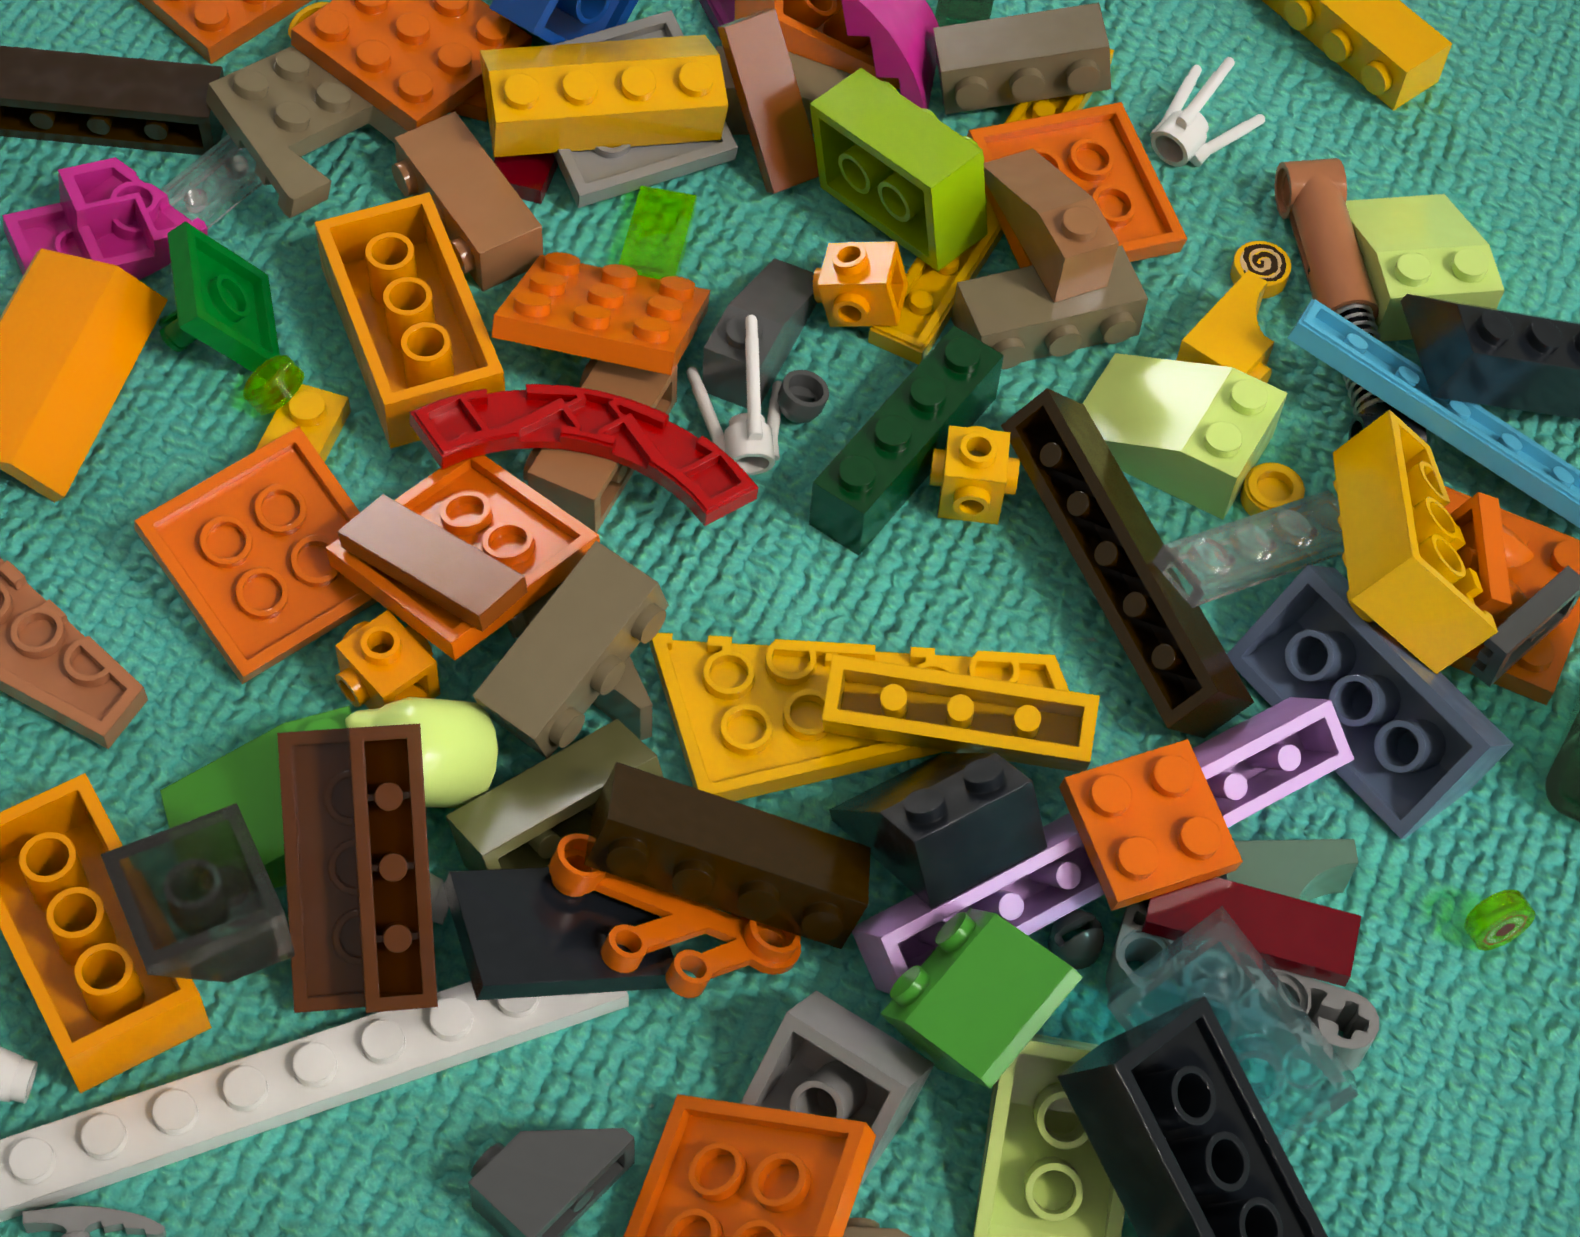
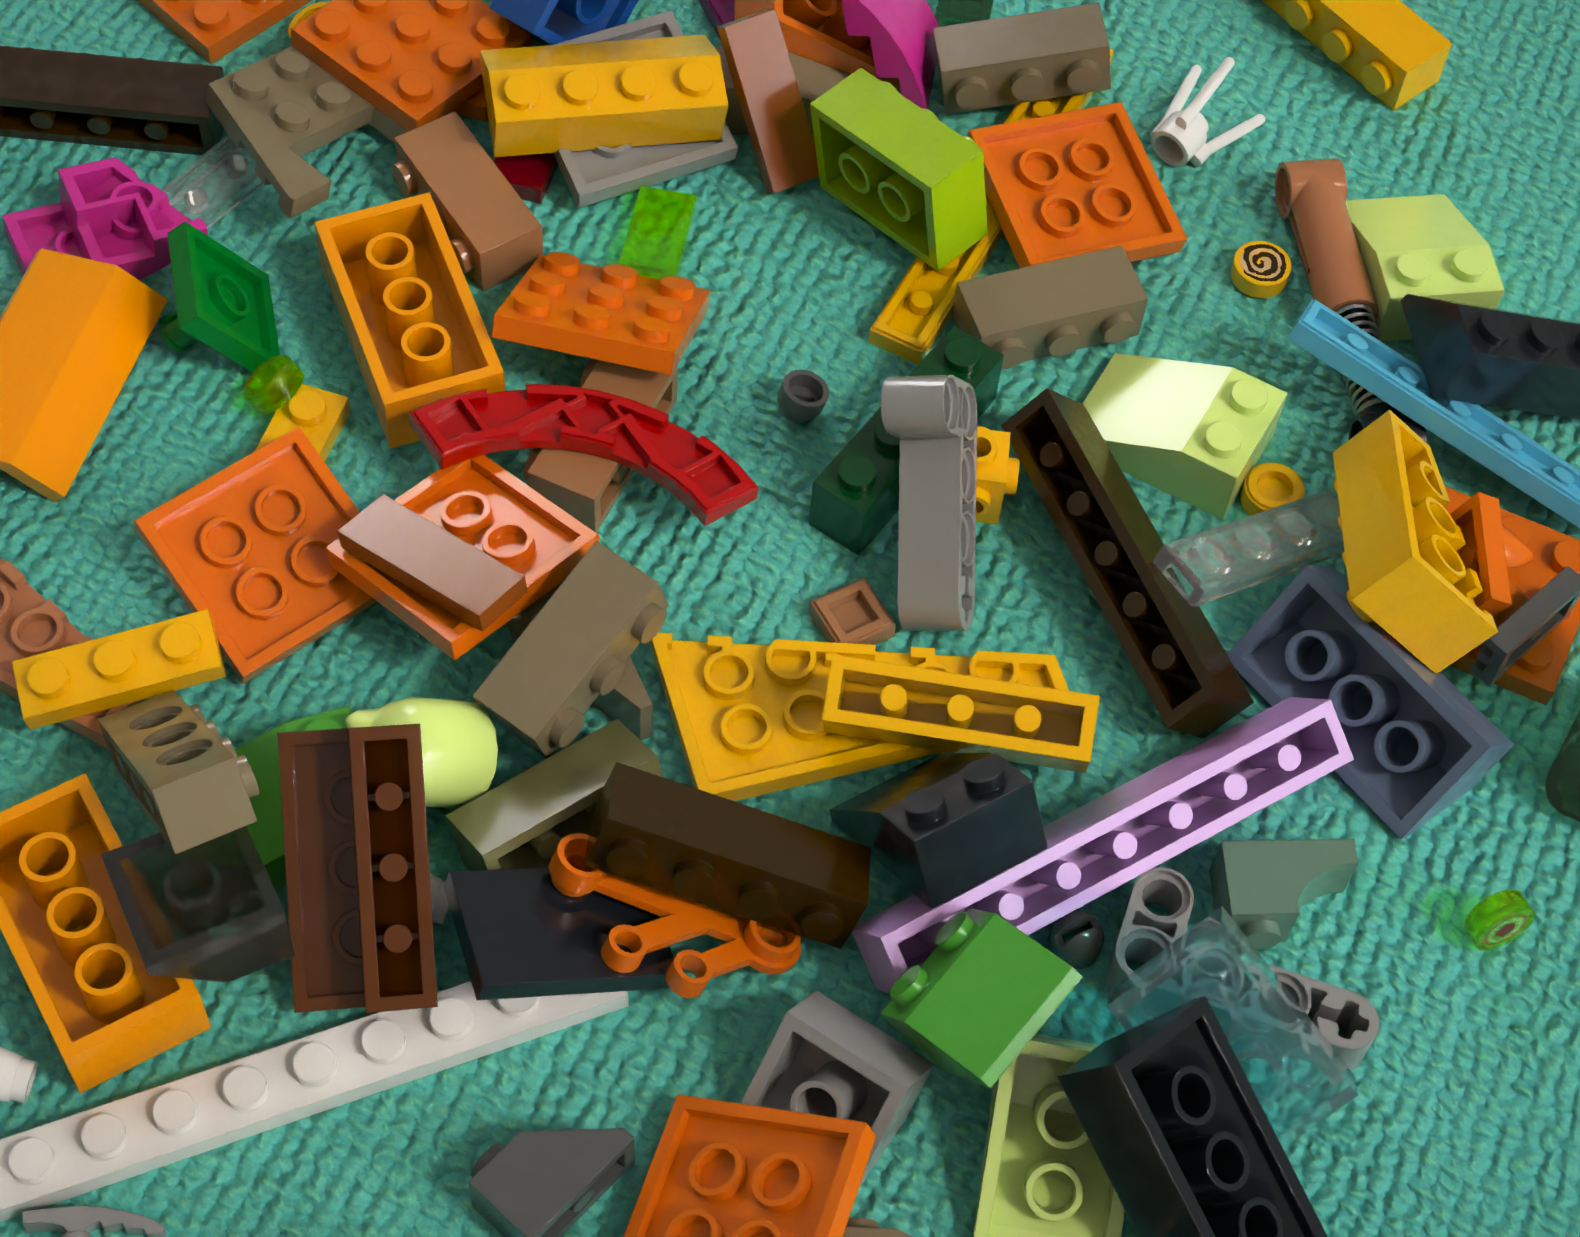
(118, 669): none -> yellow plate
(180, 770): none -> dark tan brick
(385, 663): light orange brick -> none
(748, 437): white plant -> none
(782, 303): dark grey slope -> none
(852, 615): none -> medium nougat tile
(861, 284): light orange brick -> none
(936, 498): none -> light grey beam
(1054, 223): medium nougat slope -> none
(1150, 824): orange plate -> none
(1231, 332): yellow arch -> none
(1283, 929): dark red tile -> none

